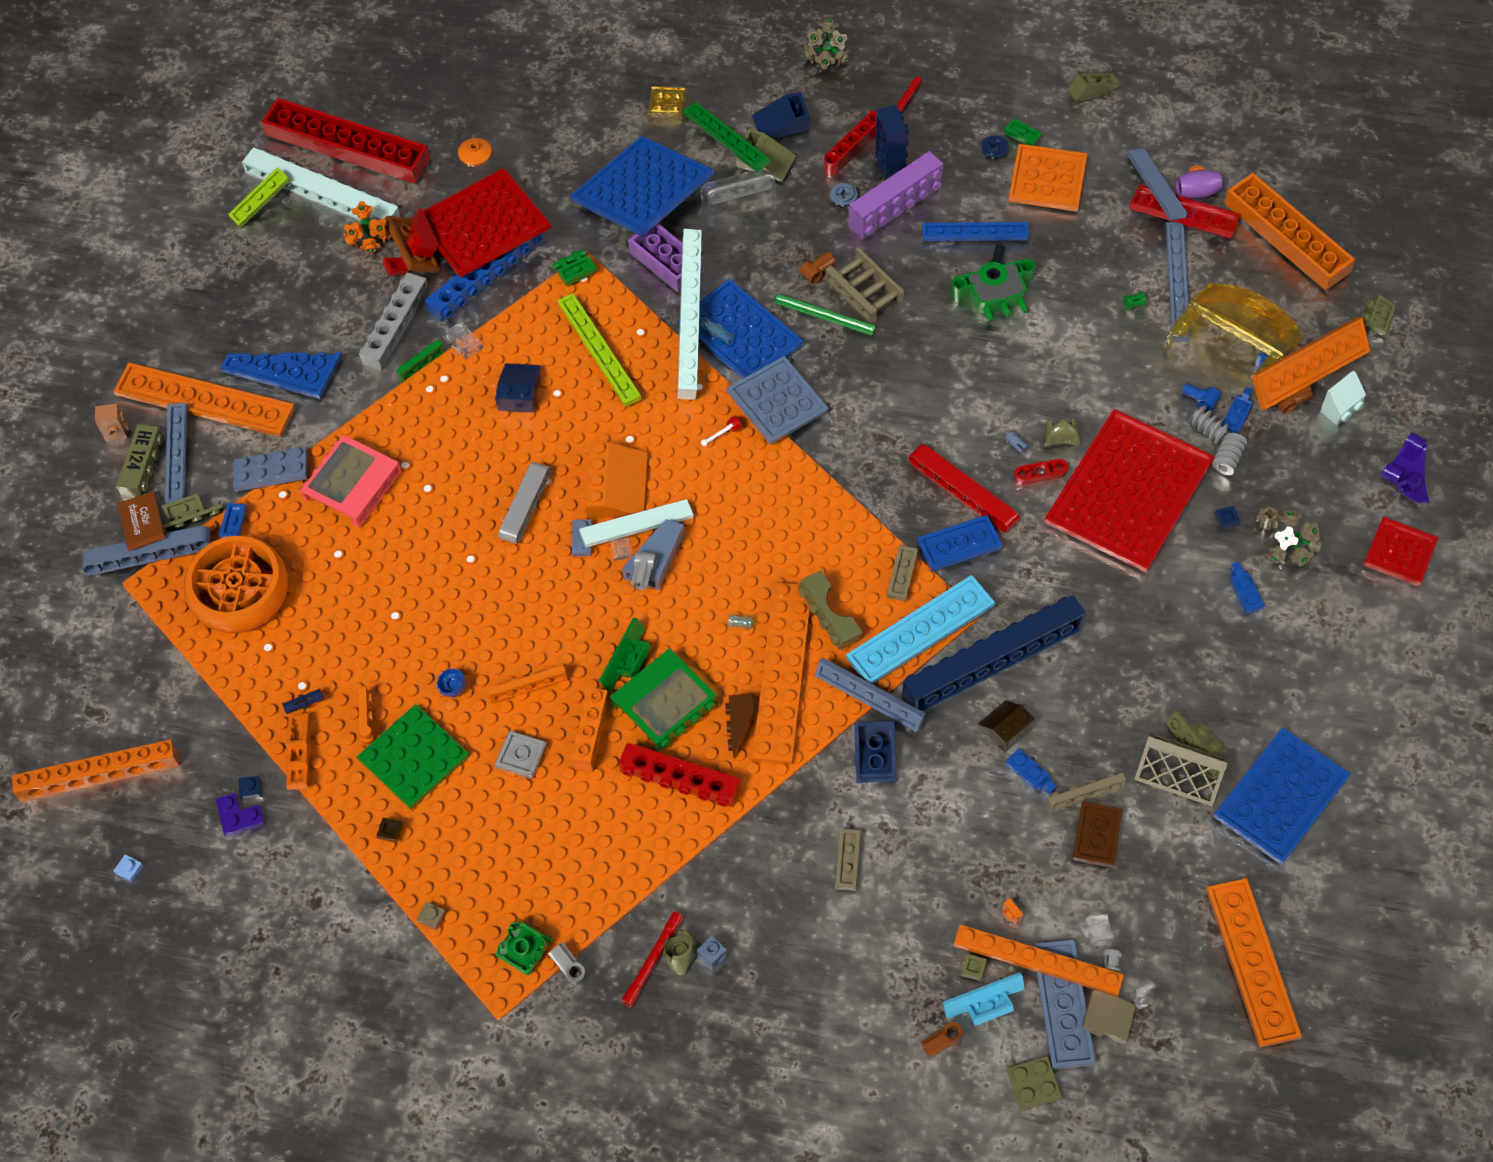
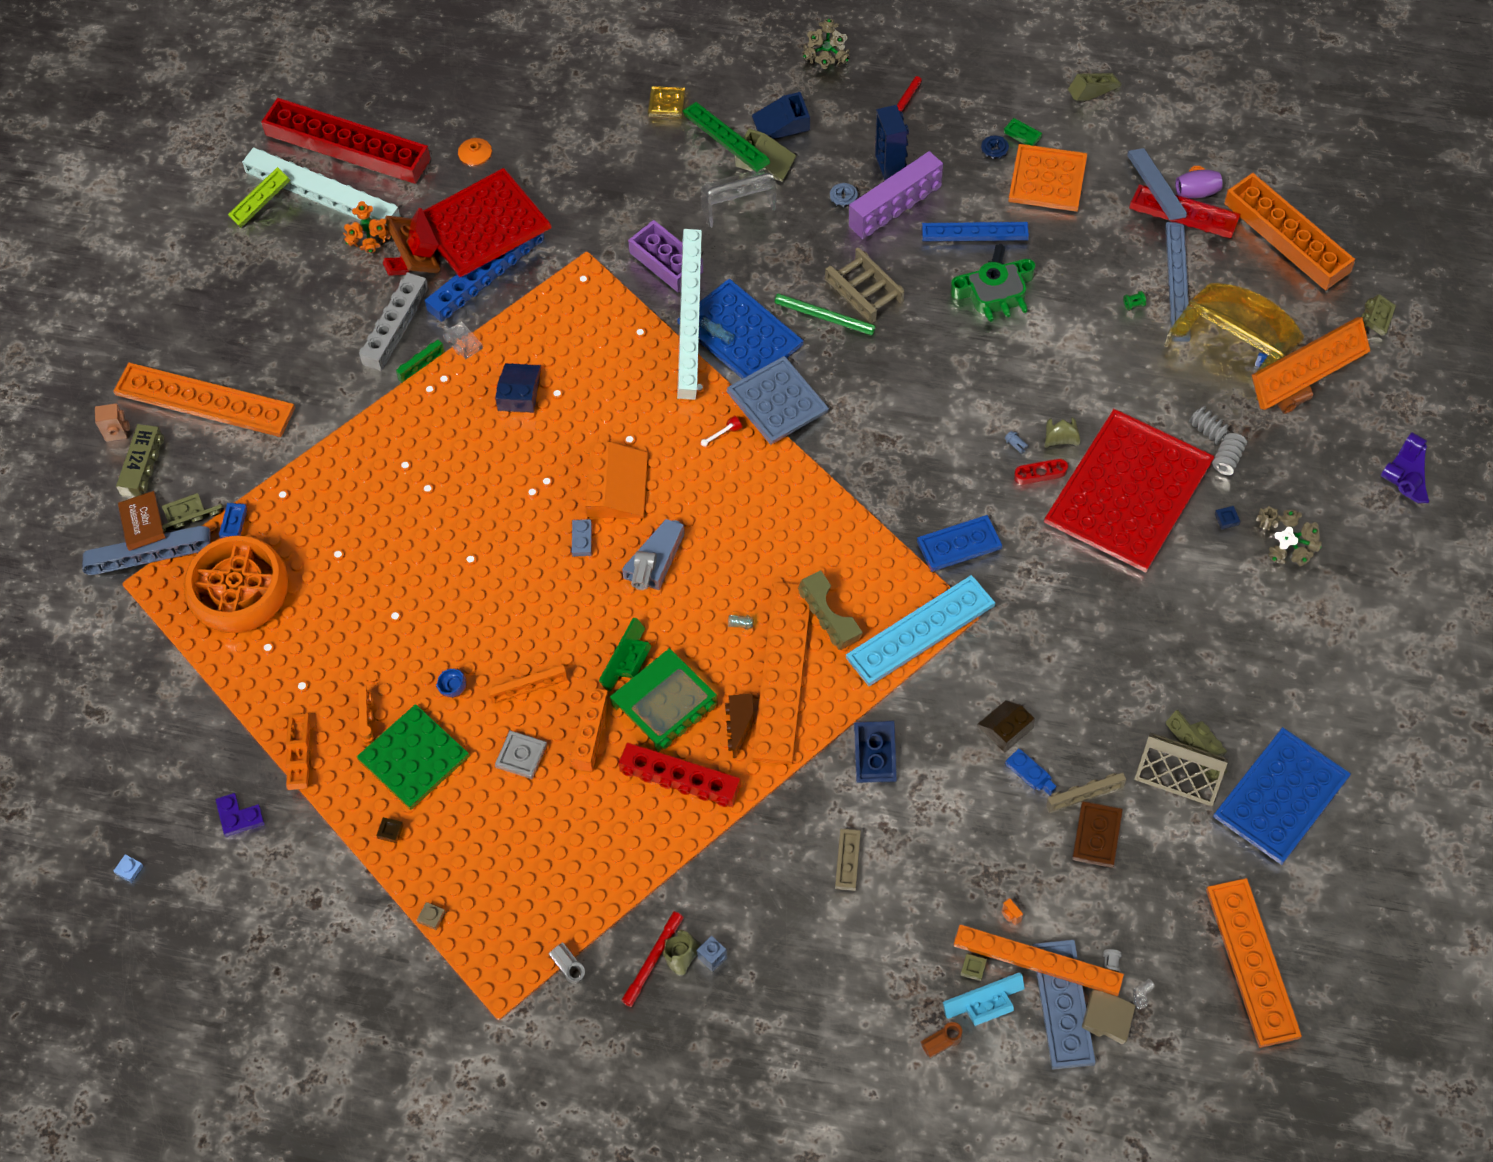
(95, 770): orange brick -> none
(176, 452): sand blue tile -> none
(249, 787): dark blue plate -> none
(270, 469): sand blue plate -> none
(288, 371): blue wing -> none
(315, 696): dark blue pin -> none
(352, 479): panel -> none
(523, 946): green slope -> none
(524, 502): light grey beam -> none
(575, 271): green plate -> none
(599, 350): lime plate -> none
(621, 549): clear plate -> none
(634, 523): light aqua tile -> none
(641, 185): blue plate -> none
(813, 270): dark orange piece -> none
(850, 144): red beam -> none
(870, 694): sand blue plate -> none
(902, 573): dark tan plate -> none
(963, 487): red beam -> none
(994, 654): dark blue brick -> none
(1033, 1083): olive plate -> none
(1097, 930): clear brick -> none
(1204, 397): blue pin -> none
(1238, 411): blue hinge -> none
(1245, 589): blue hinge -> none
(1344, 399): light aqua slope -> none
(1401, 551): red plate -> none

